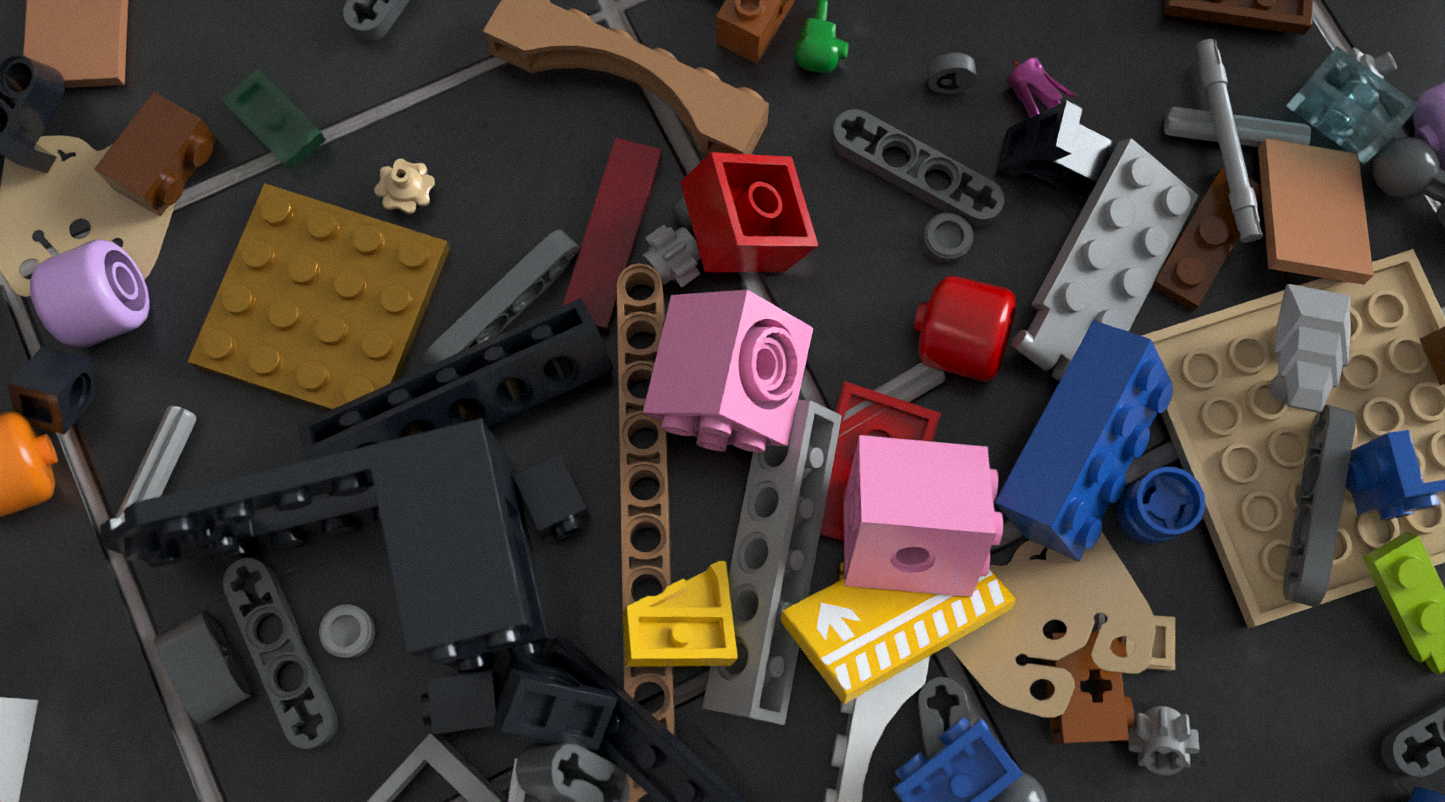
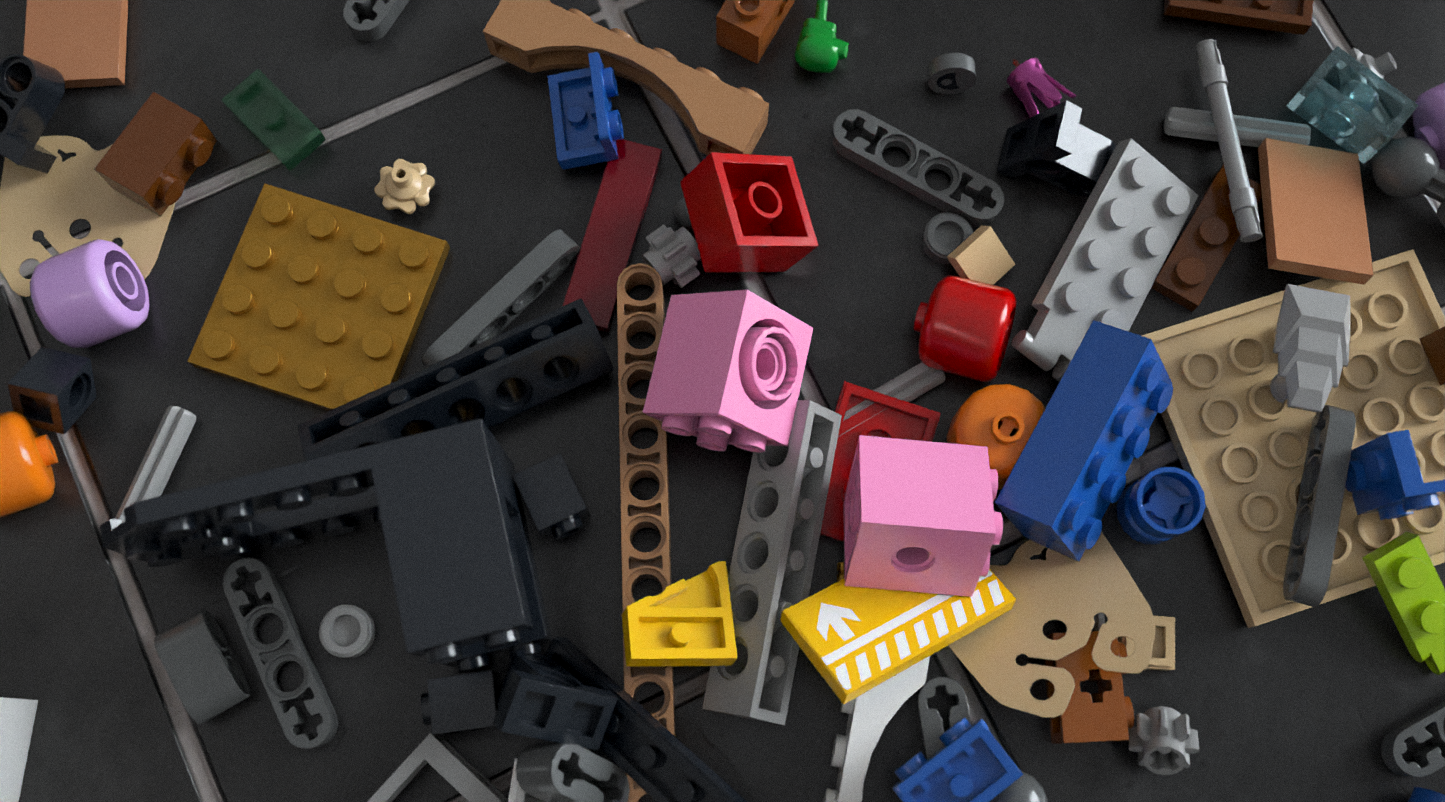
(584, 115): none -> blue bracket
(981, 257): none -> tan tile
(998, 419): none -> orange head

